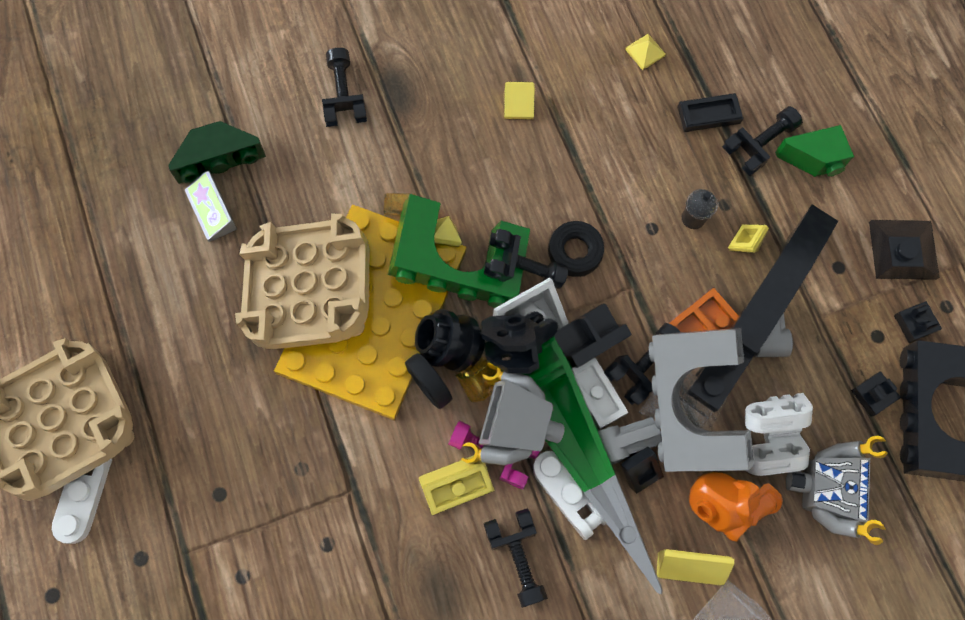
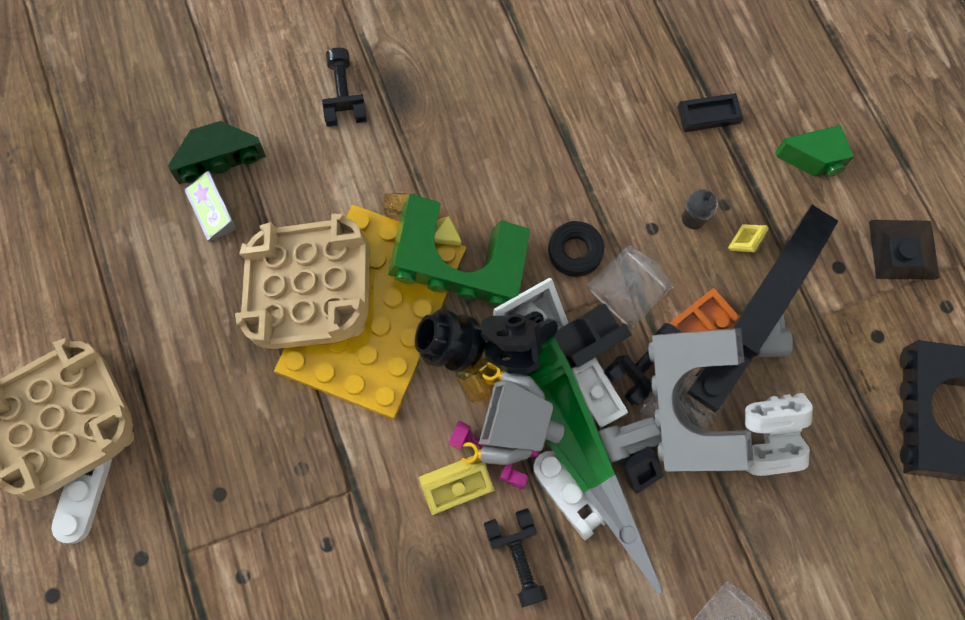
(428, 380): black tyre -> none
(505, 269): black bar -> none
(519, 100): light yellow slope -> none
(630, 285): none -> clear slope
(645, 51): light yellow slope -> none
(694, 567): light yellow slope -> none
(732, 504): orange head -> none
(787, 120): black bar -> none
(838, 488): torso -> none
(876, 393): black tile -> none
(917, 322): black tile -> none

